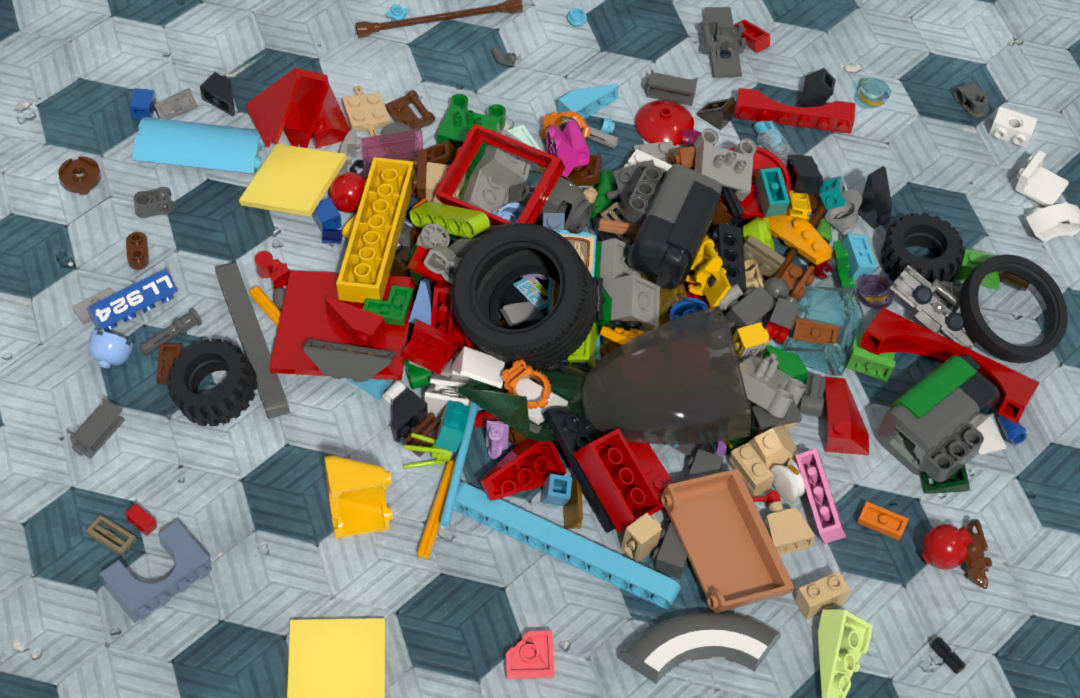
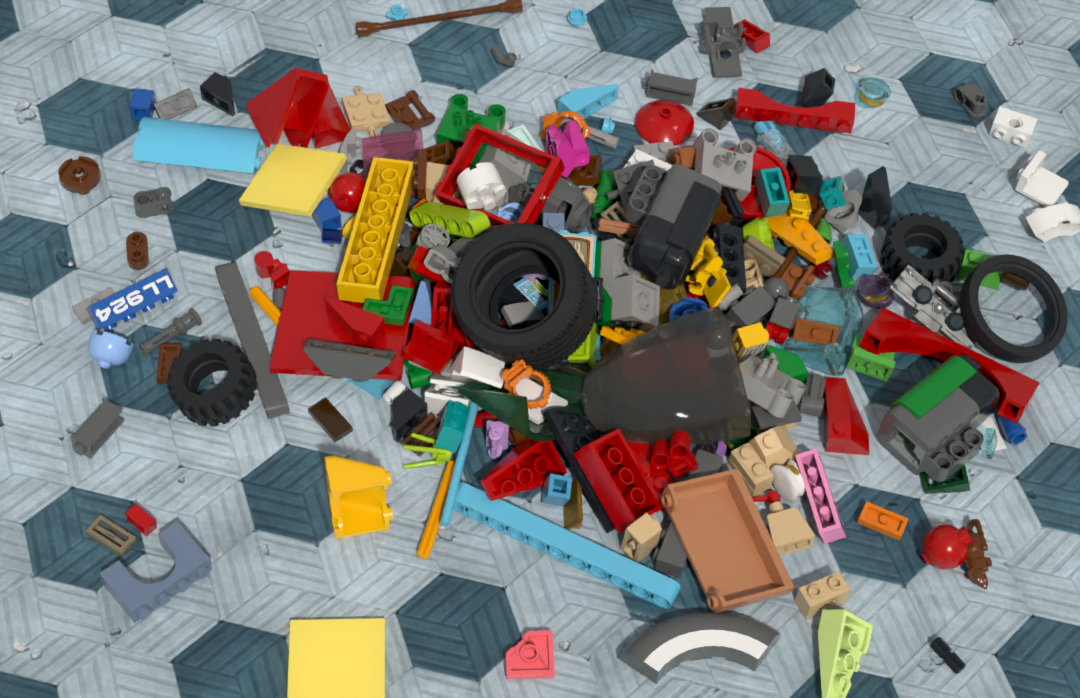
(330, 420): none -> dark brown tile
(481, 186): none -> white brick
(674, 455): none -> red piece
(689, 136): dark pink slope -> none
(989, 443): none -> clear light blue tile

